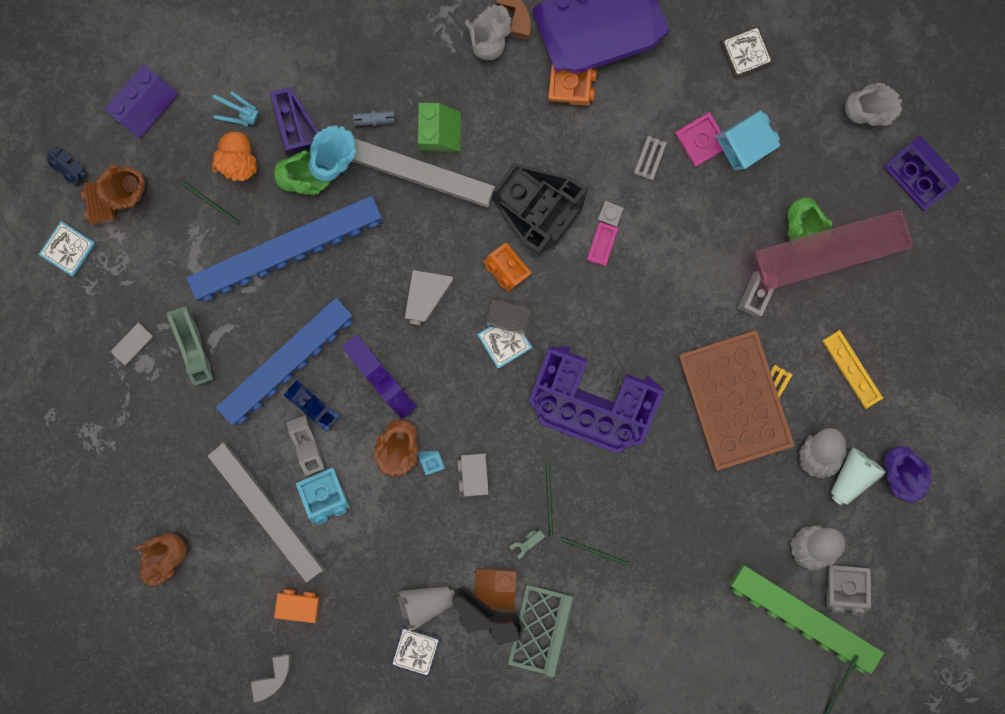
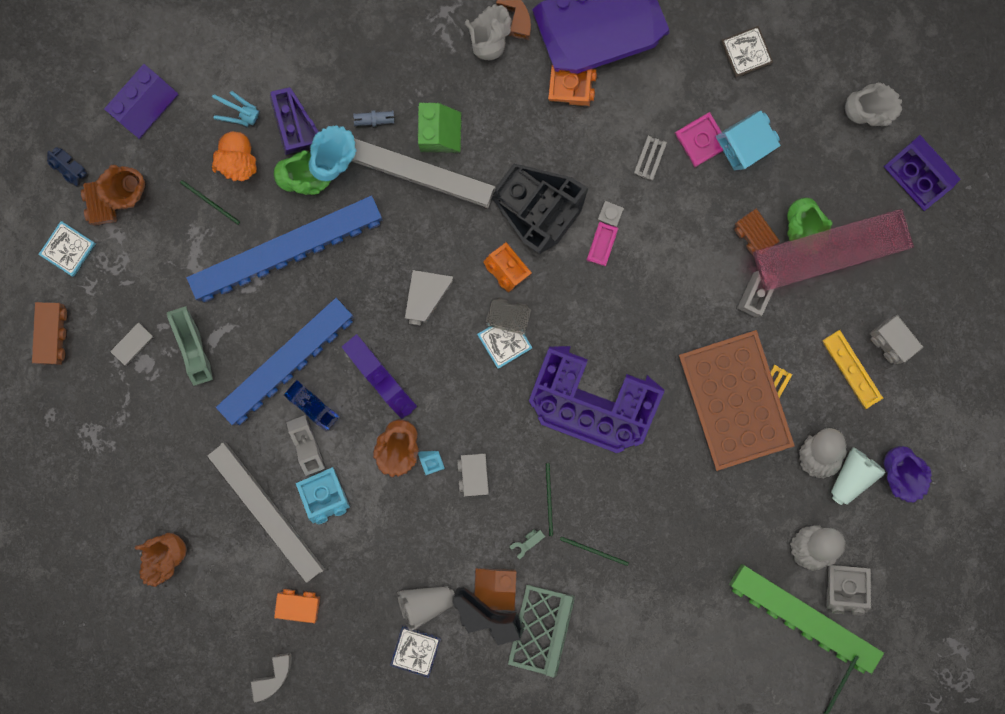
(49, 333): none -> dark orange brick
(755, 232): none -> dark orange brick
(895, 340): none -> light grey brick

